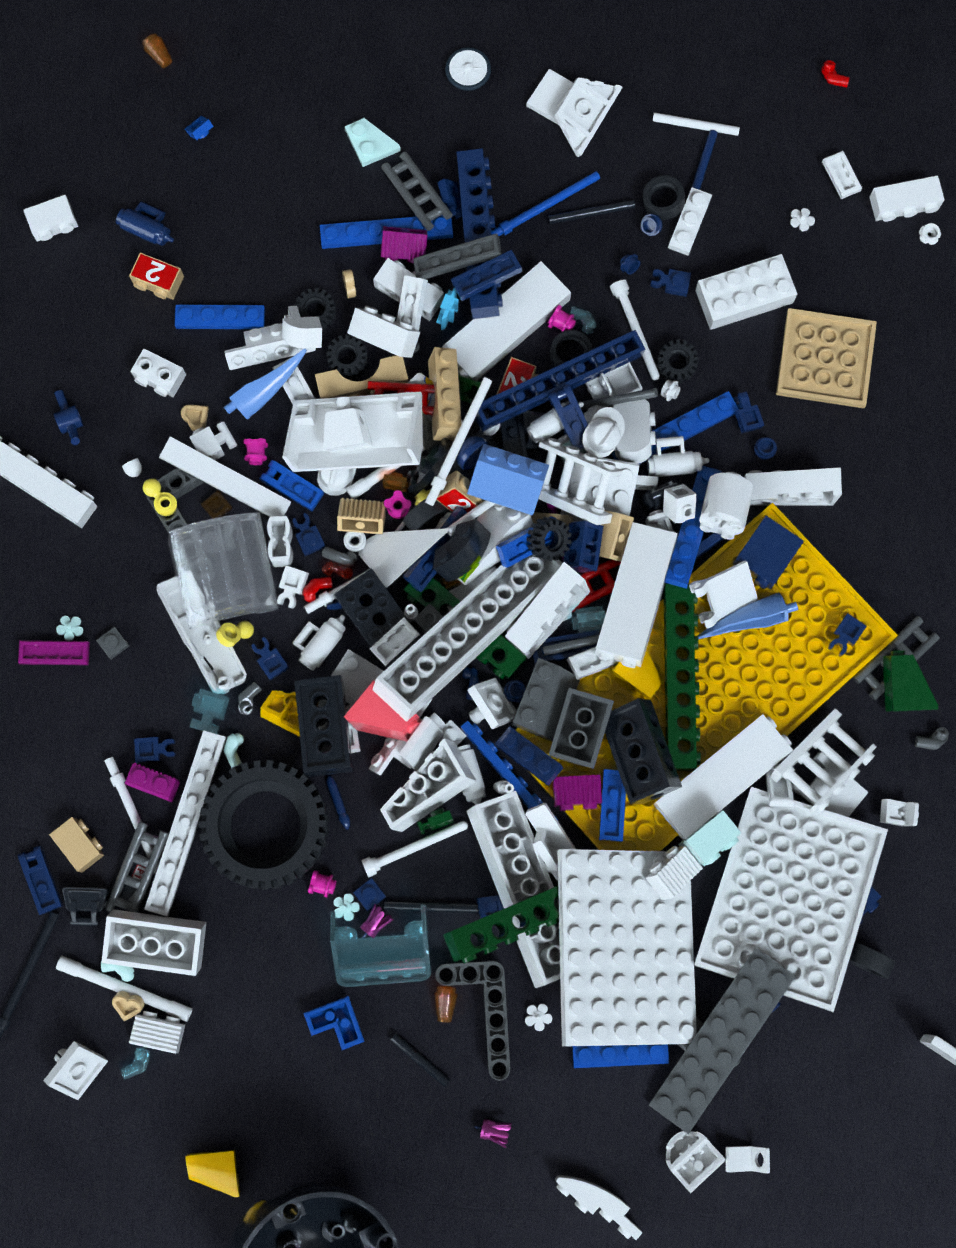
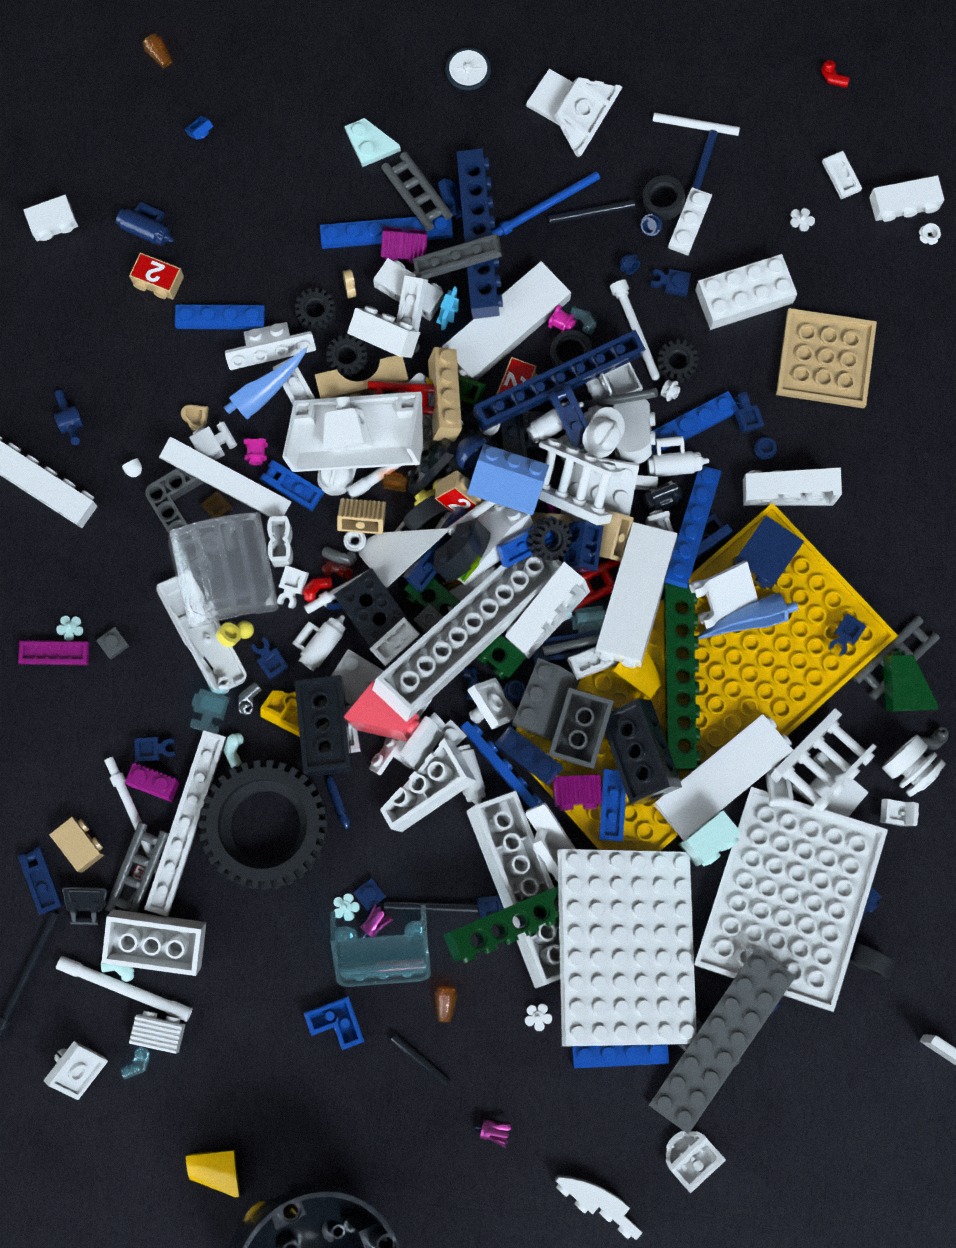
(127, 1004): tan tile -> none
(153, 489): light yellow plate -> none
(158, 373): white brick -> none
(301, 331): white brick -> none
(308, 538): dark blue plate -> none
(322, 884): dark pink brick -> none
(372, 864): white piece -> none
(397, 499): dark pink brick -> none
(411, 612): white bar -> none
(437, 820): dark green plate -> none
(439, 482): white bar -> none
(486, 275): dark blue plate -> none
(490, 1008): dark grey beam -> none
(503, 787): white bar -> none
(673, 872): white brick -> none
(679, 503): white brick -> none
(726, 504): white cylinder -> none
(746, 1159): white bracket -> none
(914, 765): none -> white wheel

